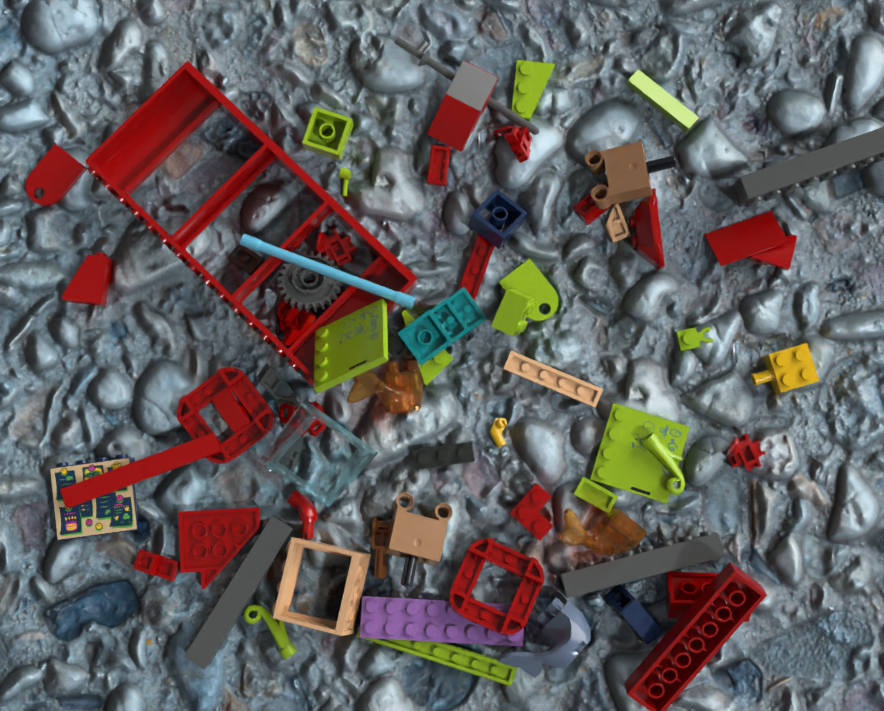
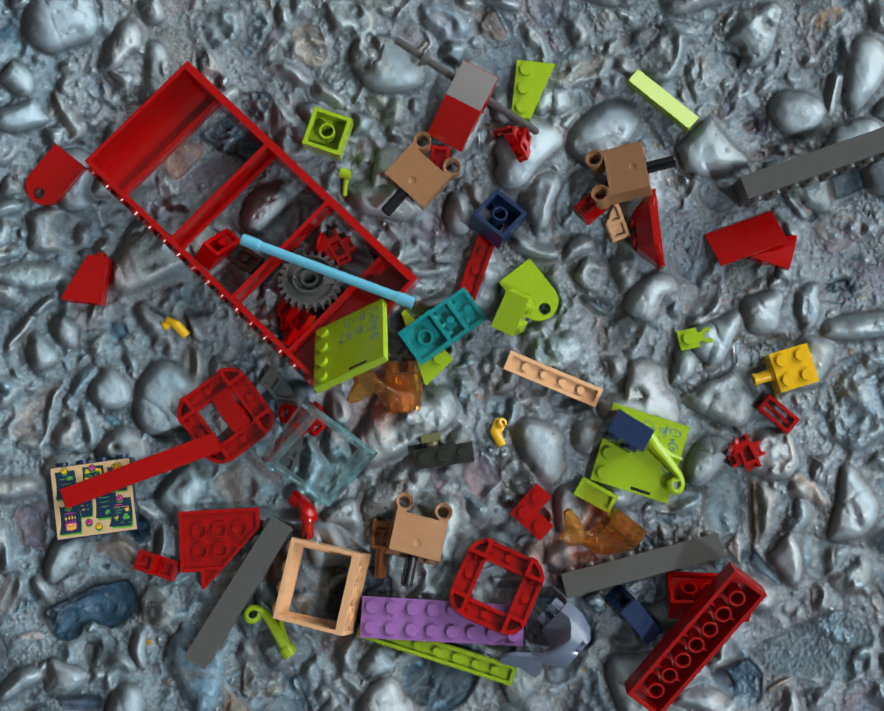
(176, 325): none -> yellow arm
(217, 249): none -> red slope
(417, 176): none -> medium nougat piece
(431, 439): none -> olive plate
(626, 431): none -> dark blue brick
(763, 403): none -> red tile

